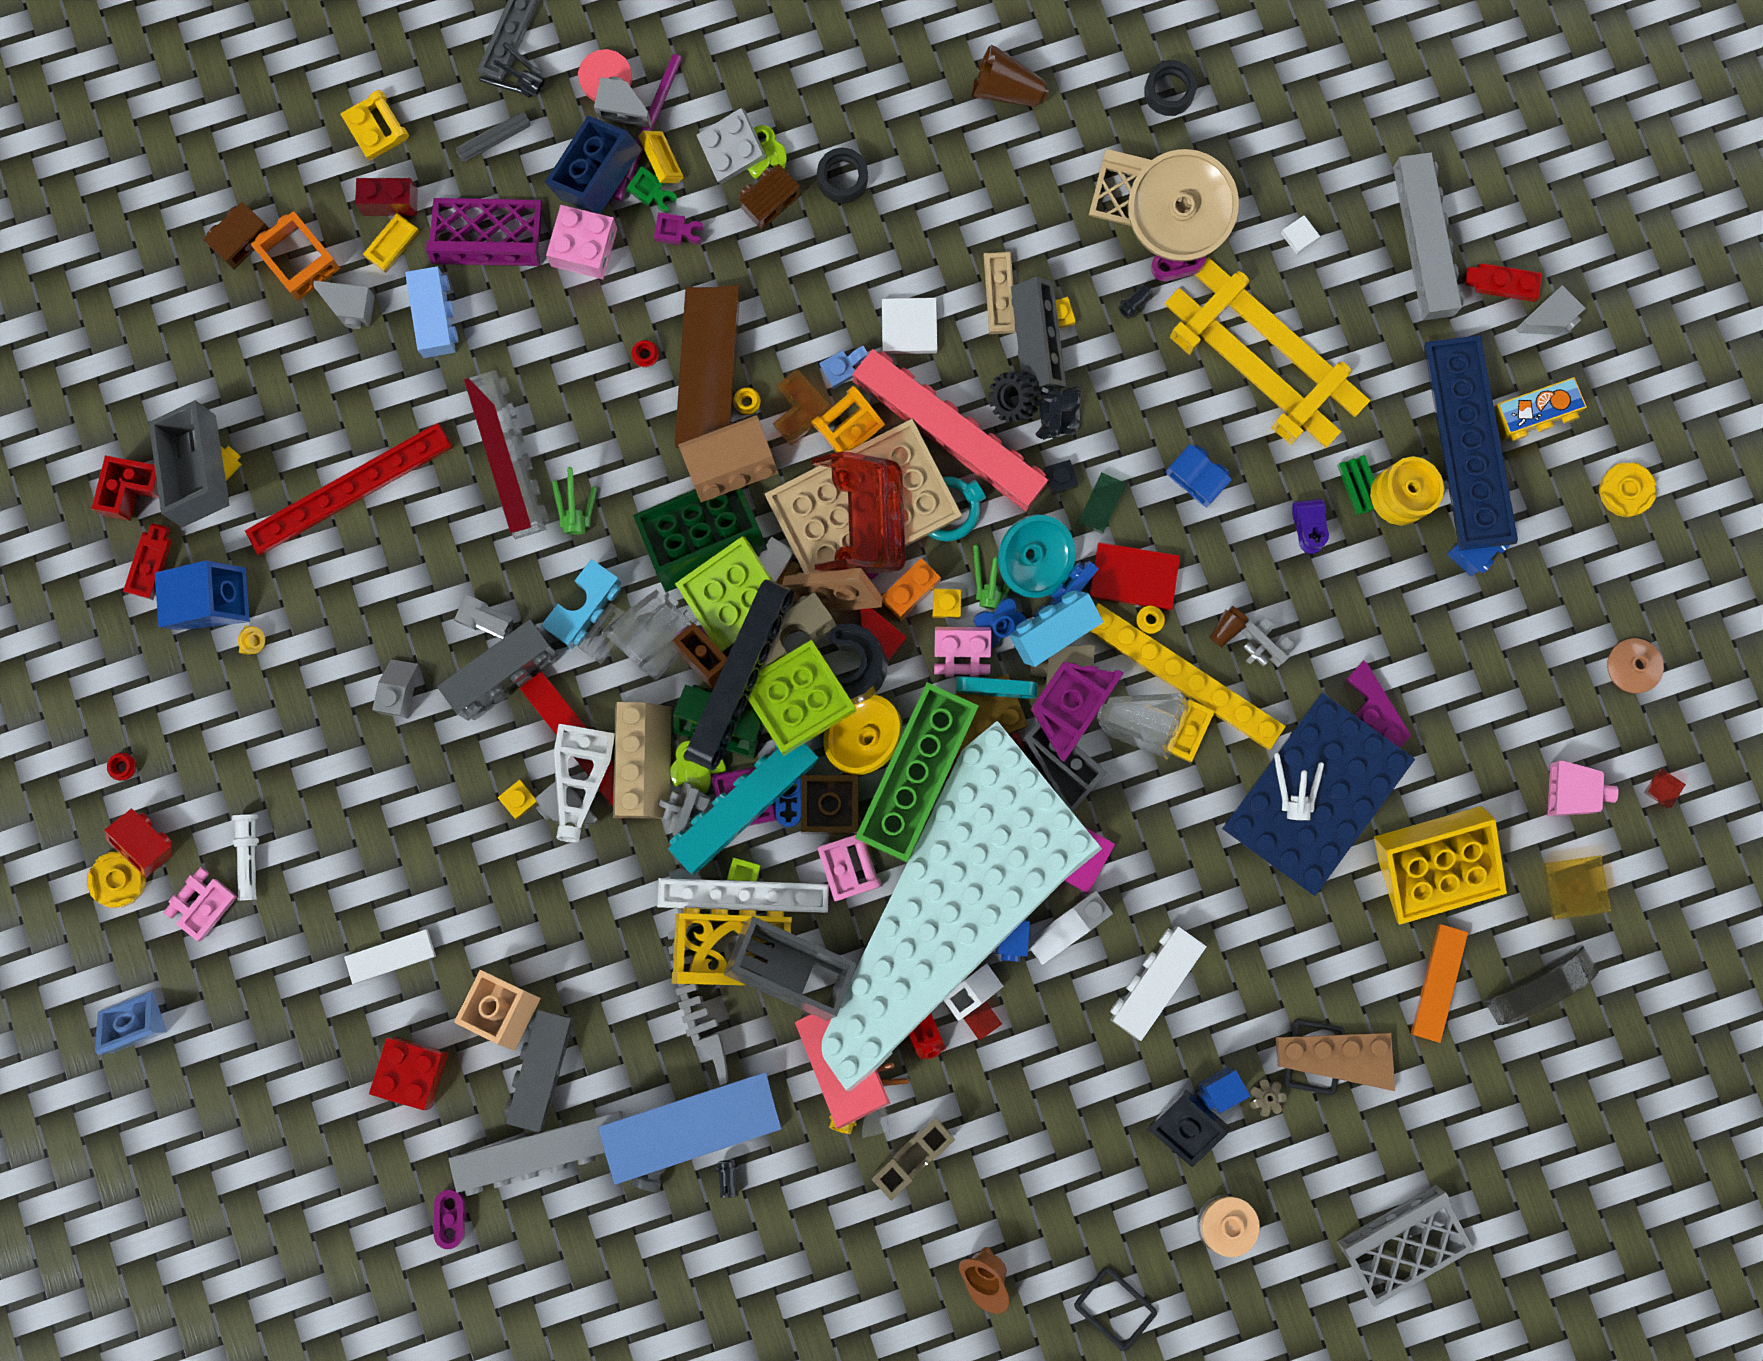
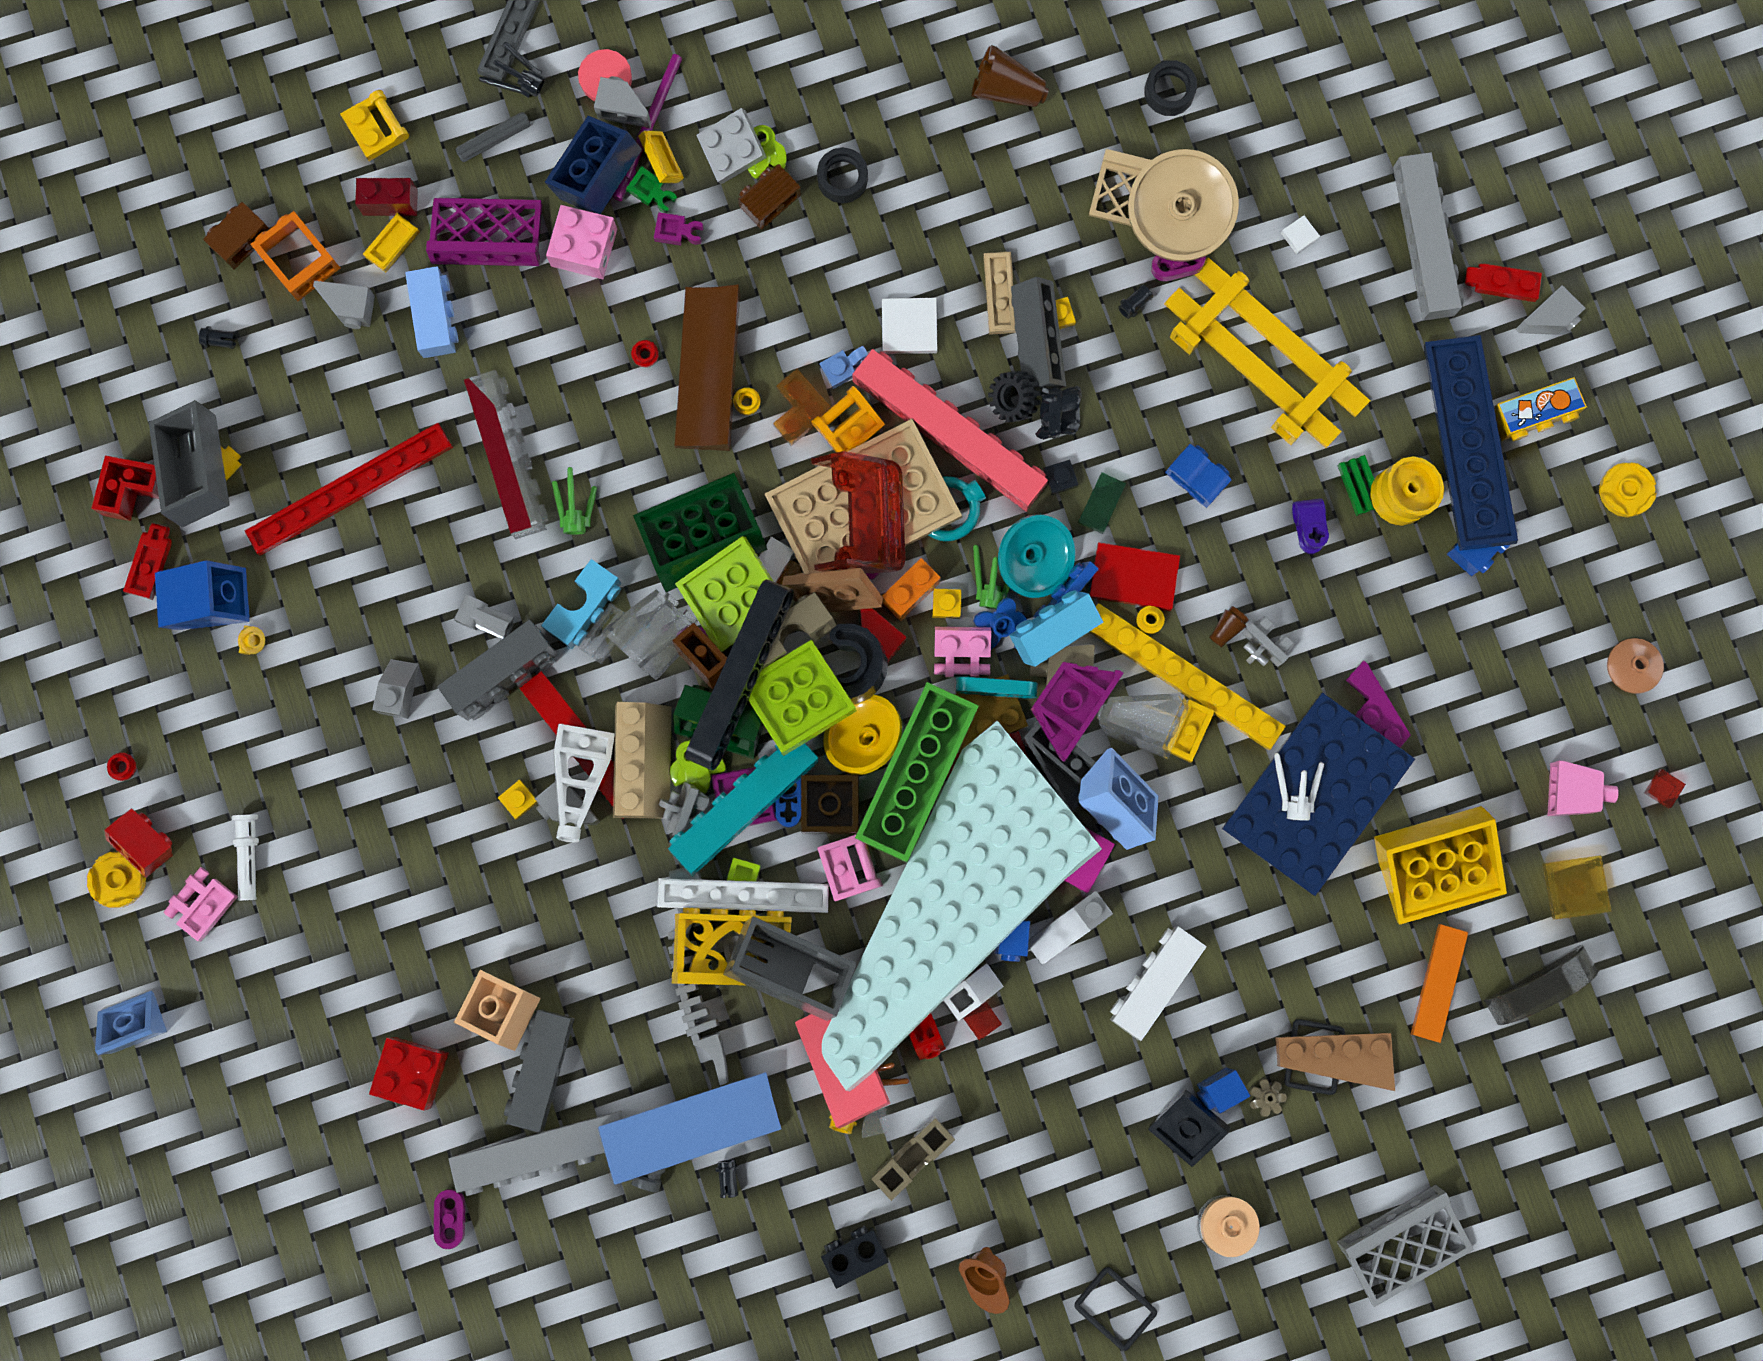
(213, 337): none -> black pin
(390, 956): white tile -> none
(728, 458): medium nougat slope -> none
(858, 1263): none -> black brick
(1120, 800): none -> light blue slope

